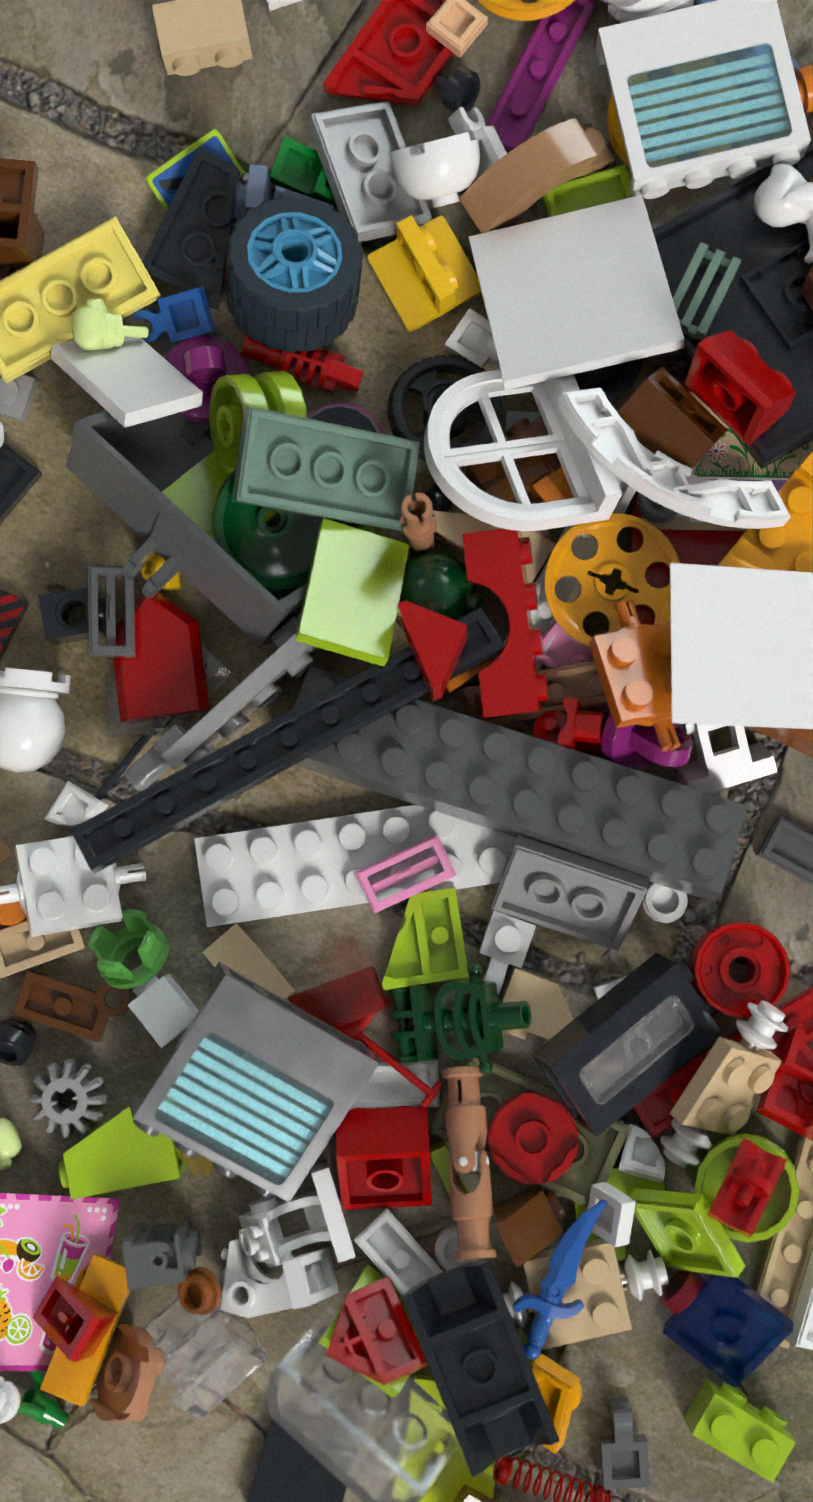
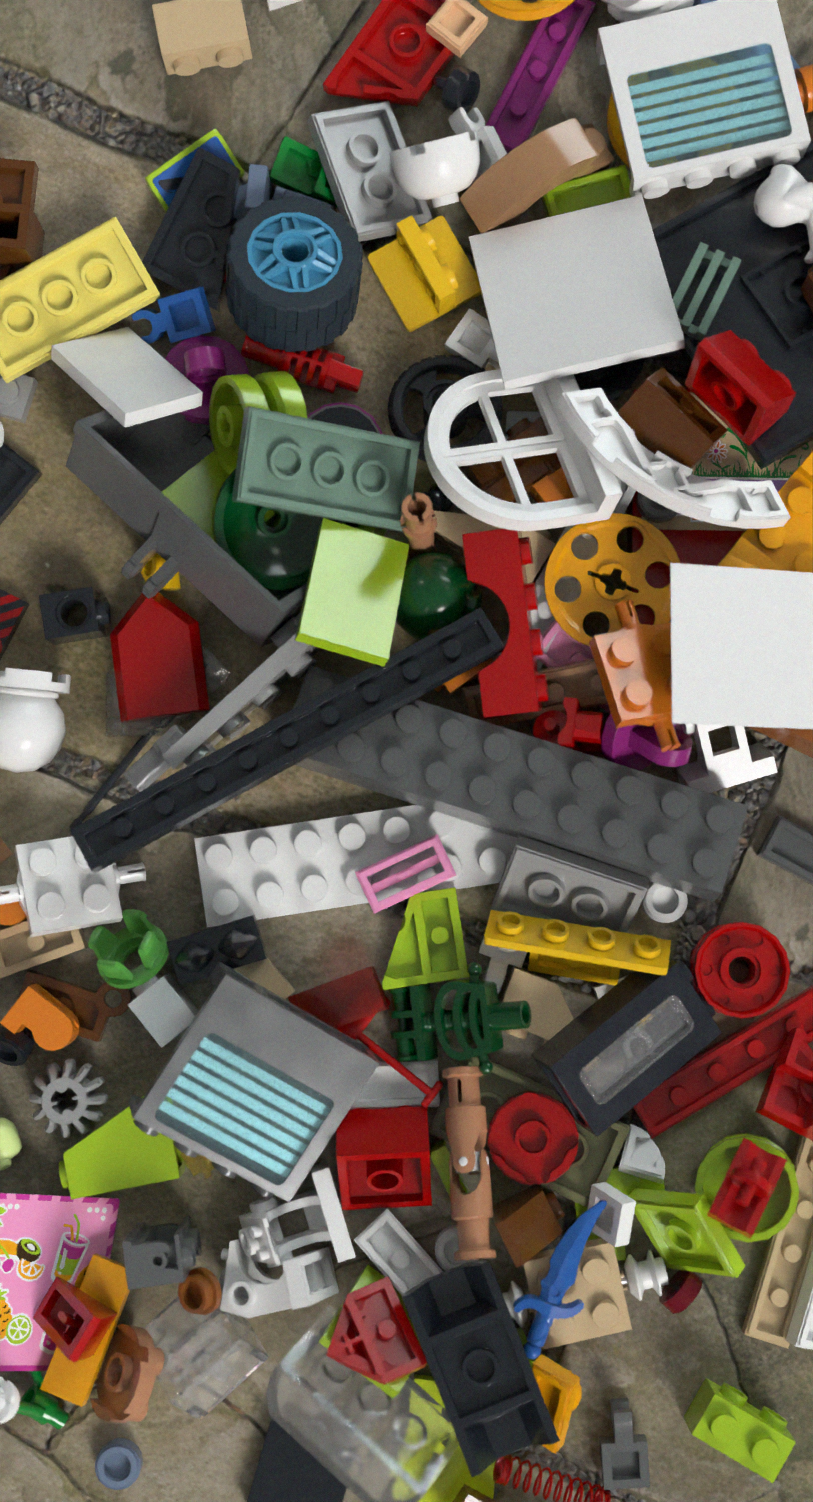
(48, 1018): none -> orange leg
(74, 807): white tile -> none
(97, 329): yellowish green piece -> none
(110, 649): dark grey tile -> none
(118, 1464): none -> sand blue tile
(231, 944): none -> black tile
(434, 643): red slope -> none
(577, 949): none -> yellow bracket
(726, 1085): tan plate -> none
(729, 1328): clear blue tile -> none

